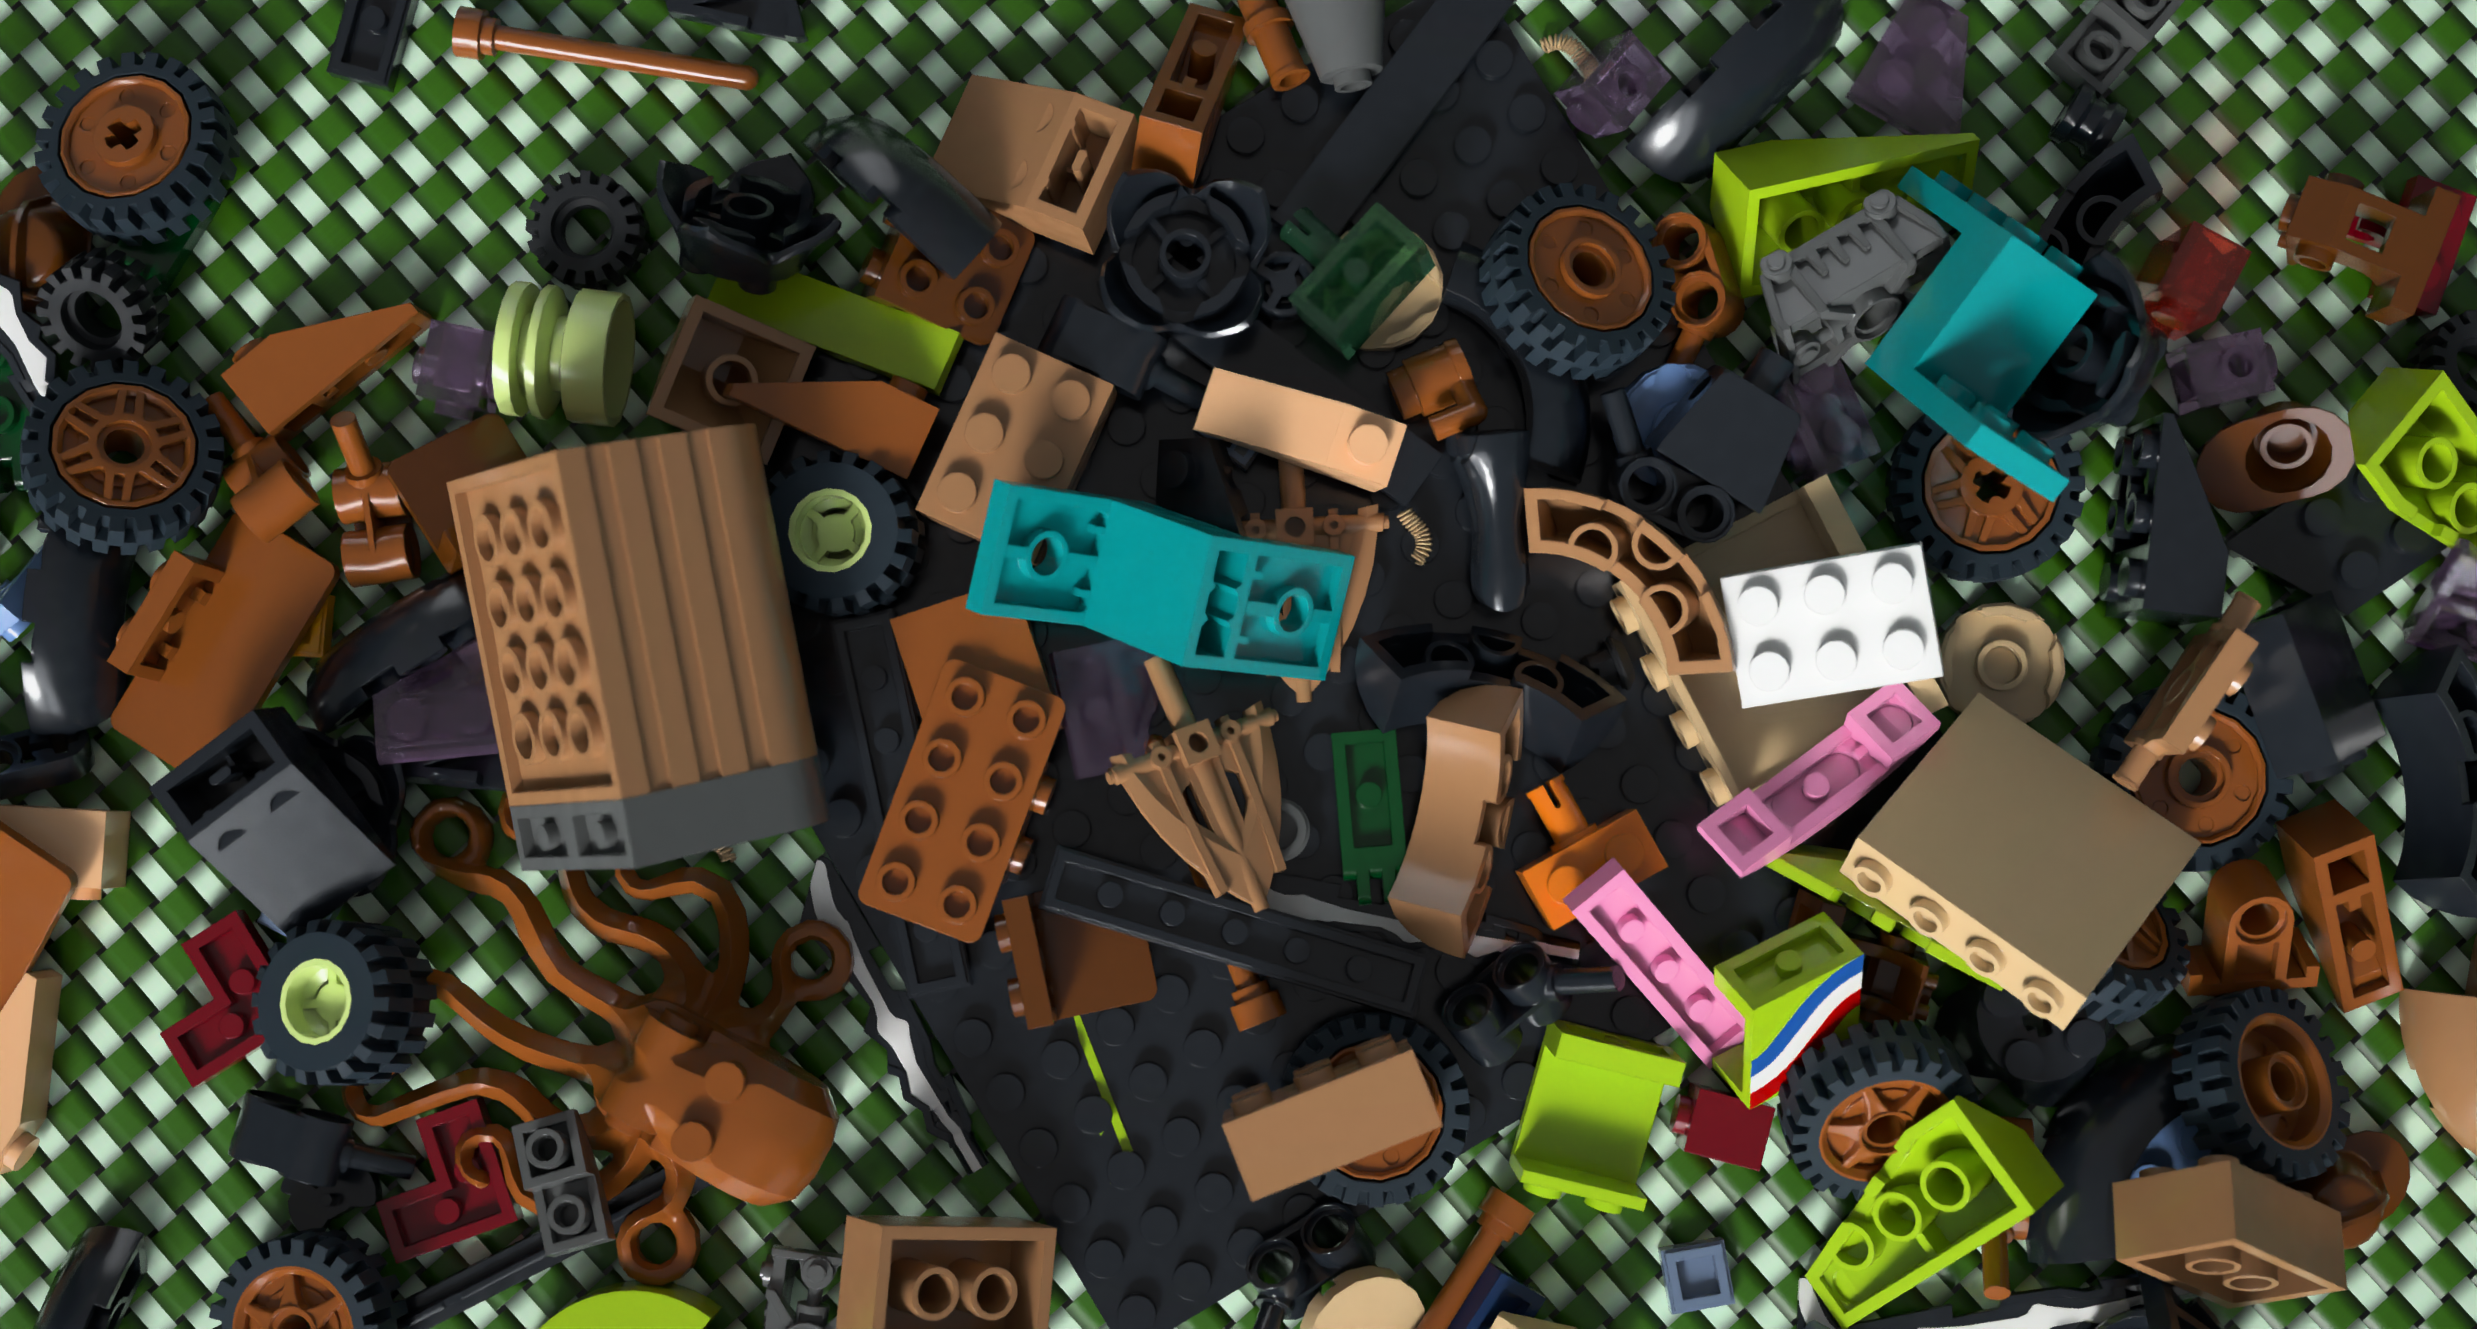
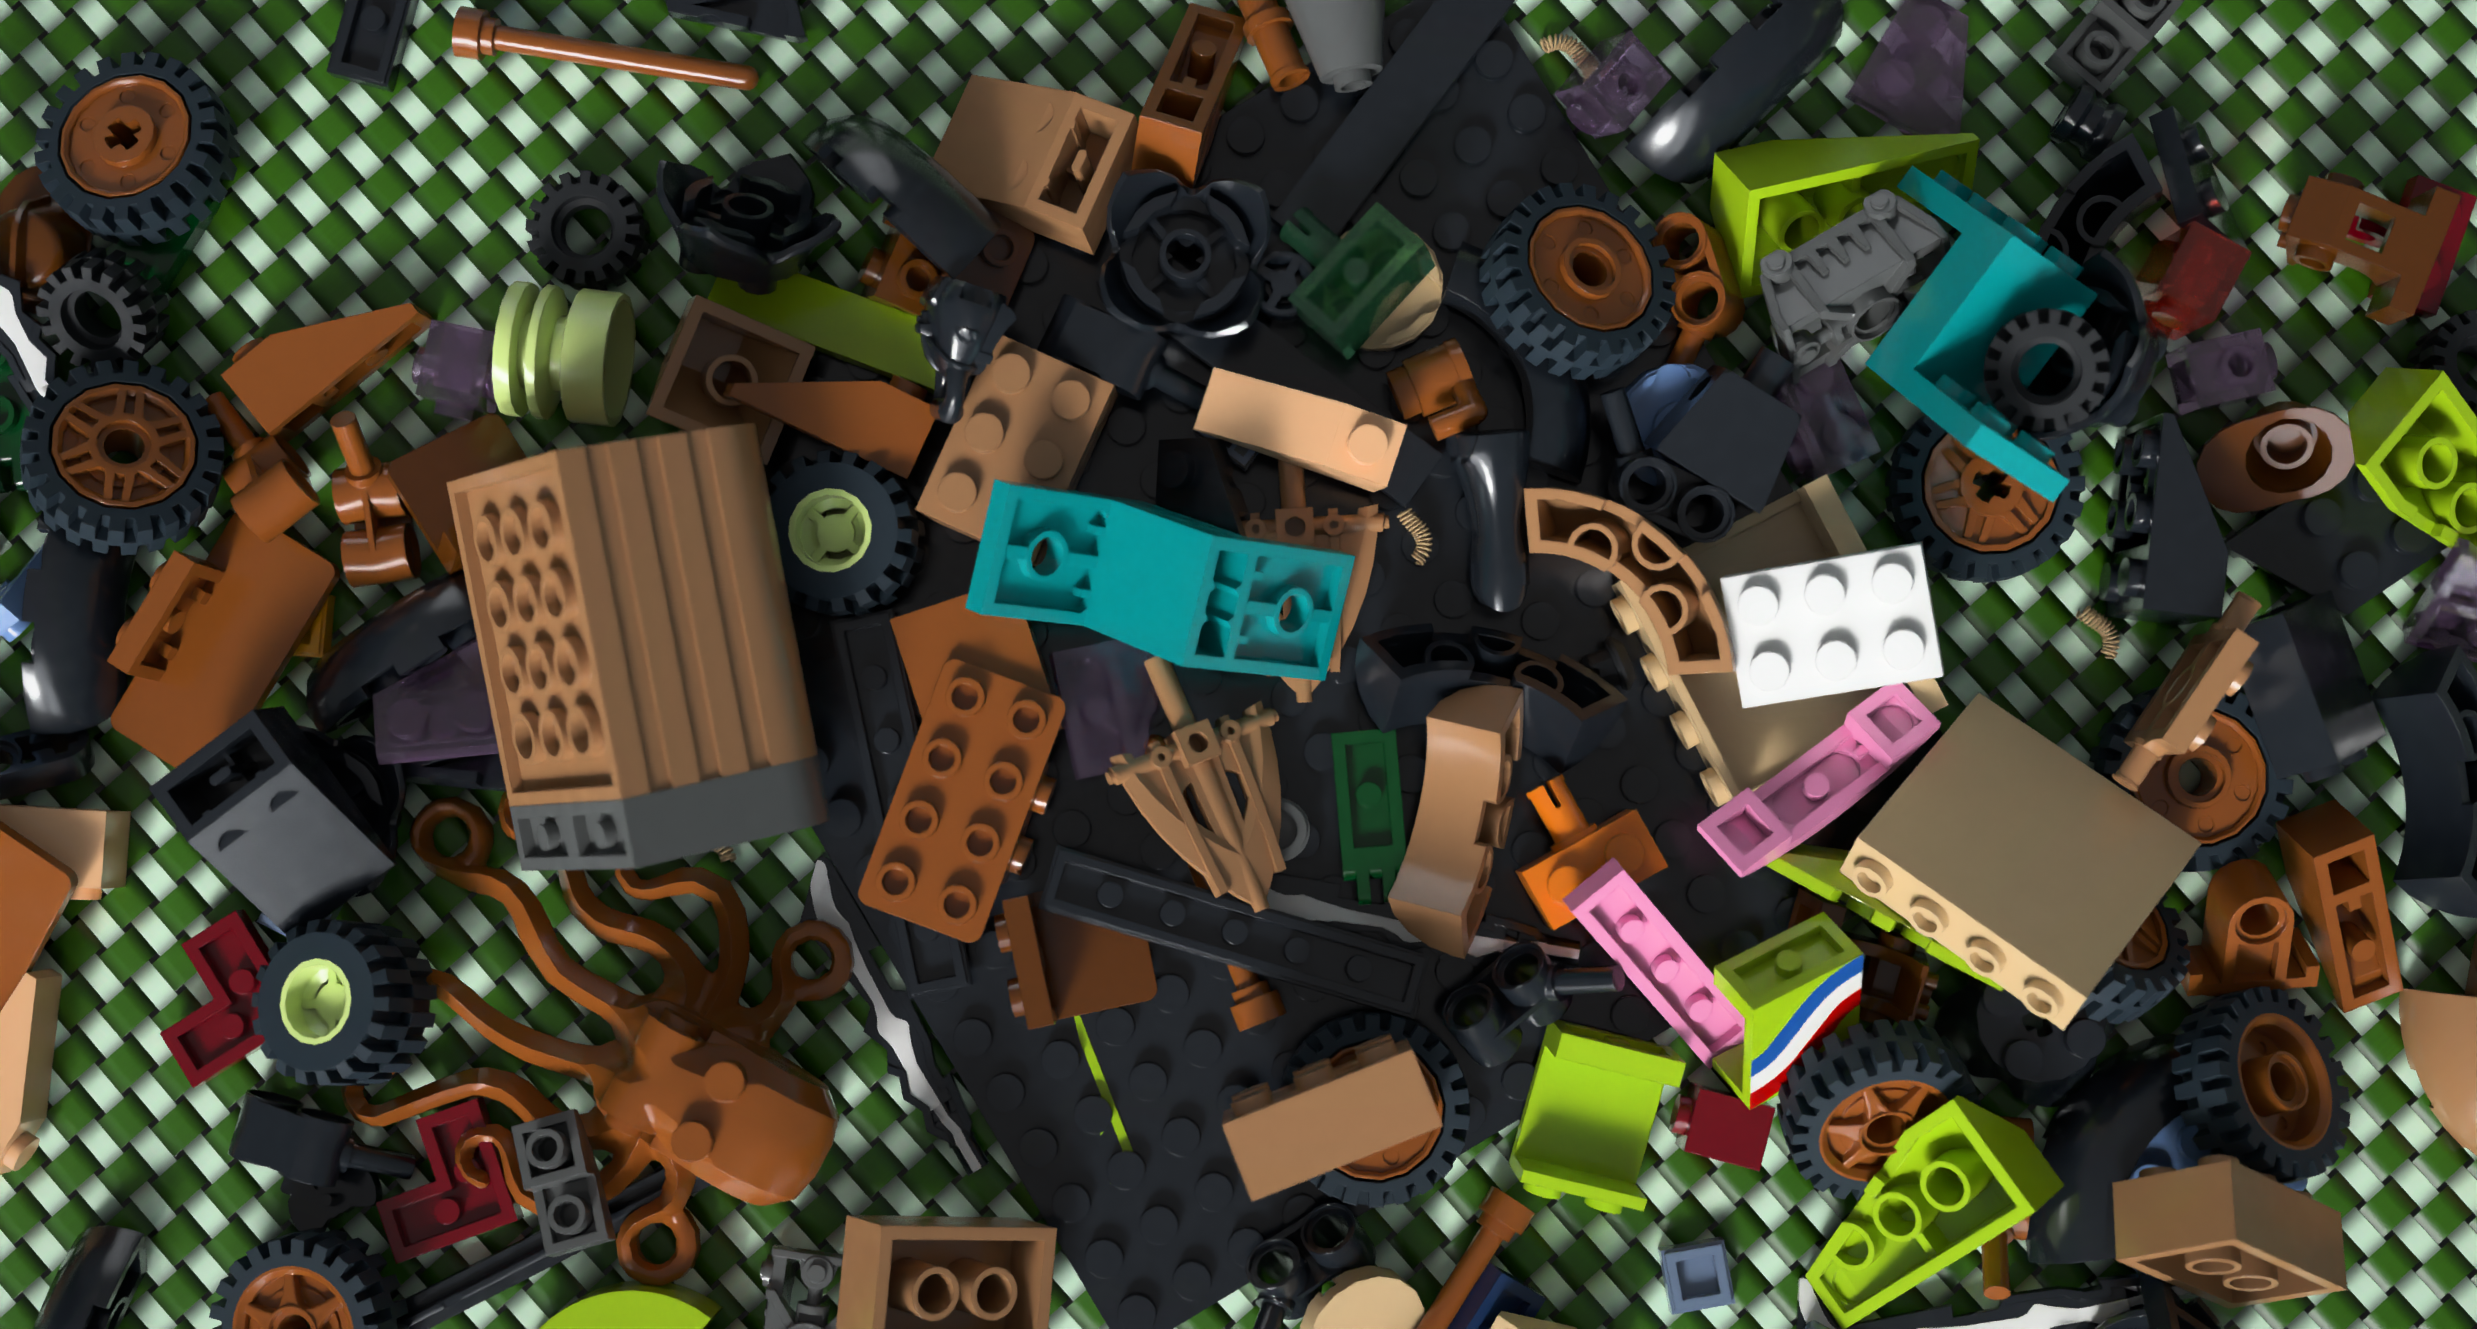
(958, 338): none -> black piece
(2005, 657): tan tile -> none
(2058, 410): none -> black tyre
(2100, 621): none -> tan leg
(2191, 176): none -> black wing
(2362, 1184): reddish brown piece -> none

